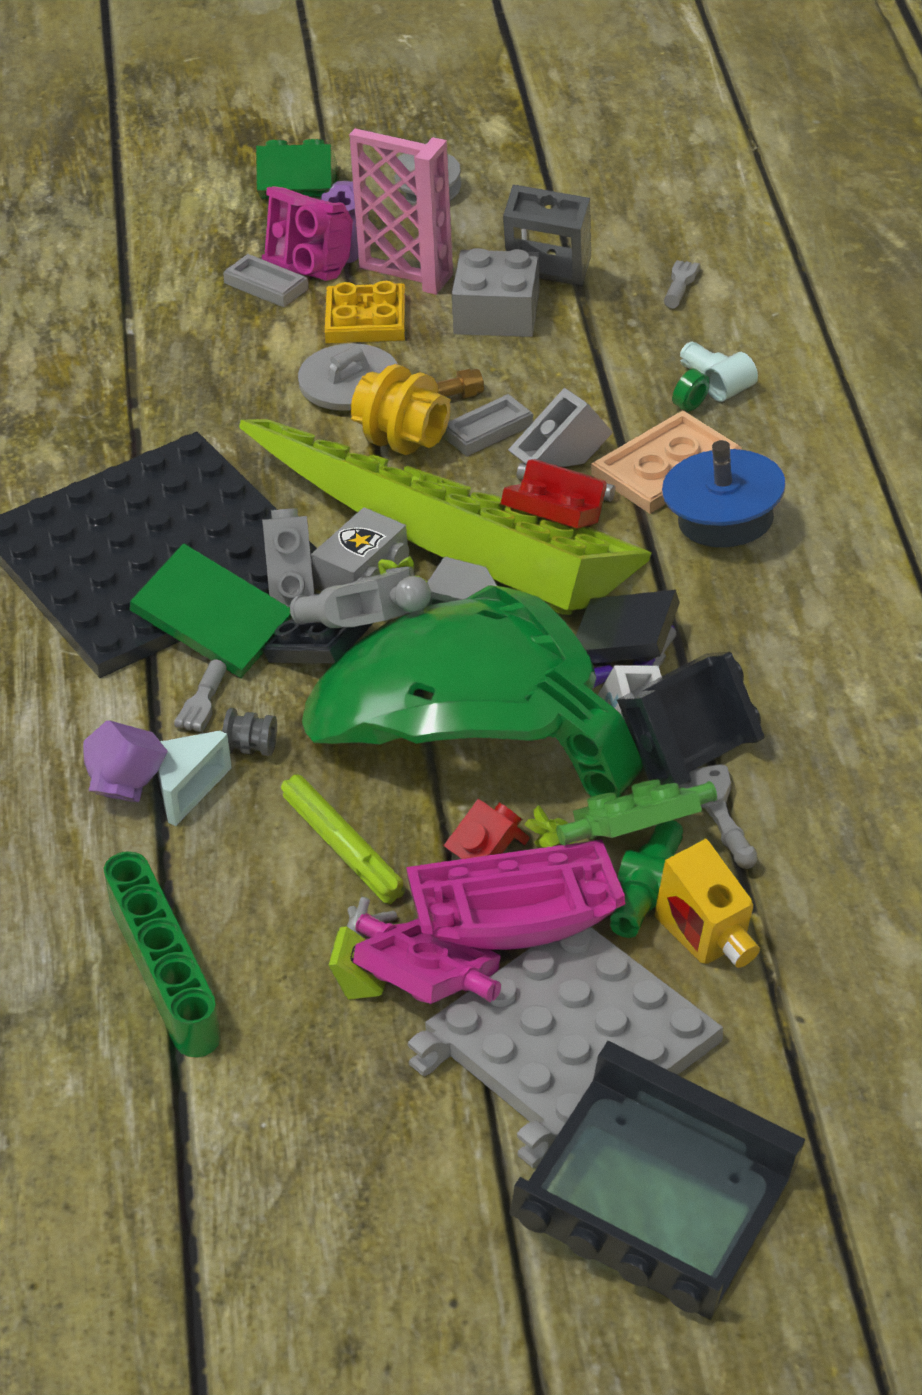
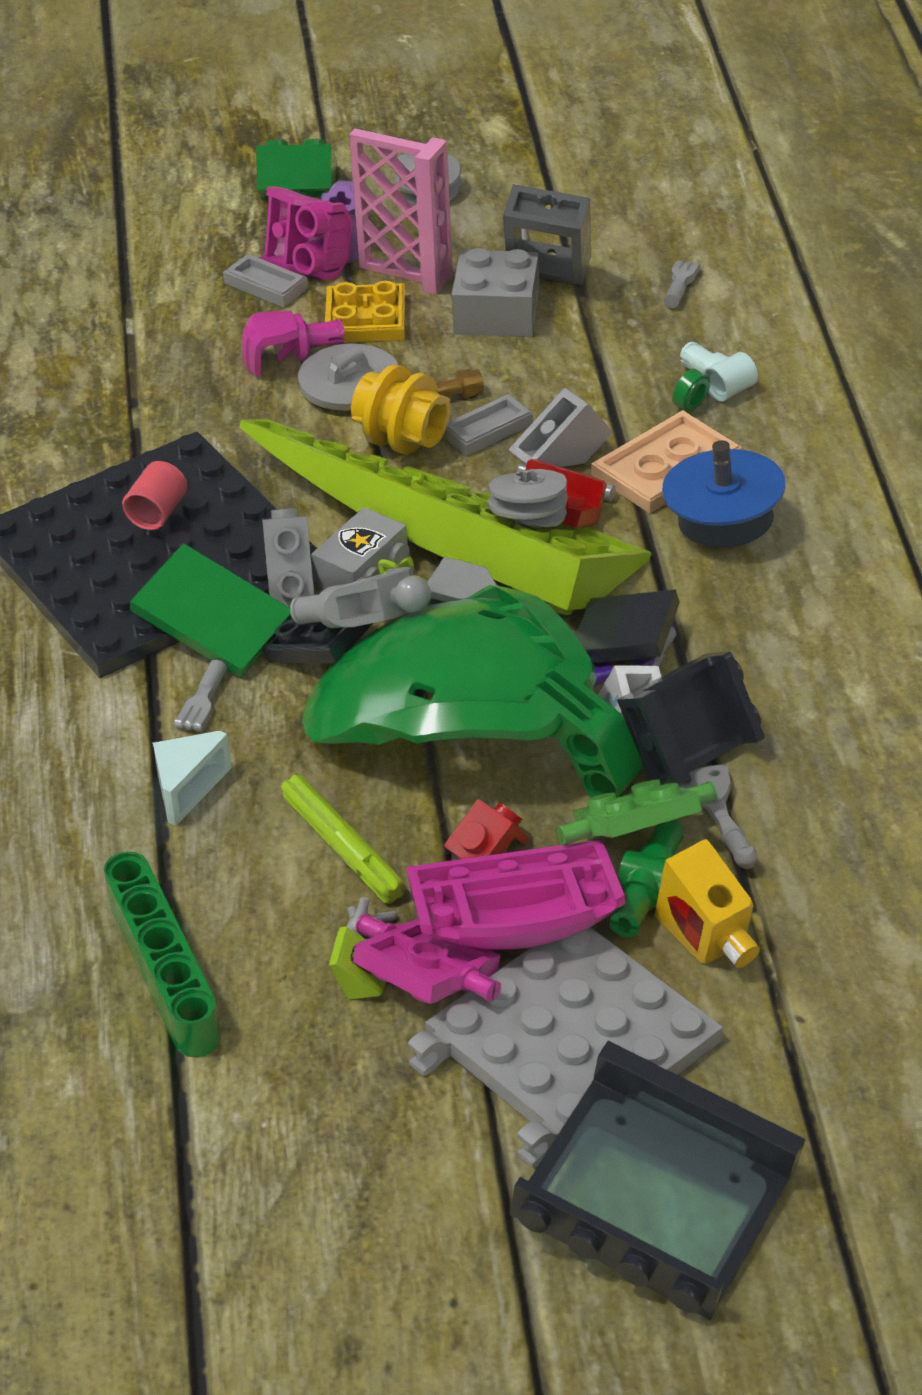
(121, 760): medium lavender piece -> none
(155, 495): none -> coral piece
(250, 732): dark grey bush -> none
(285, 333): none -> dark pink piece
(530, 497): none -> light grey piece
(545, 827): lime plant -> none

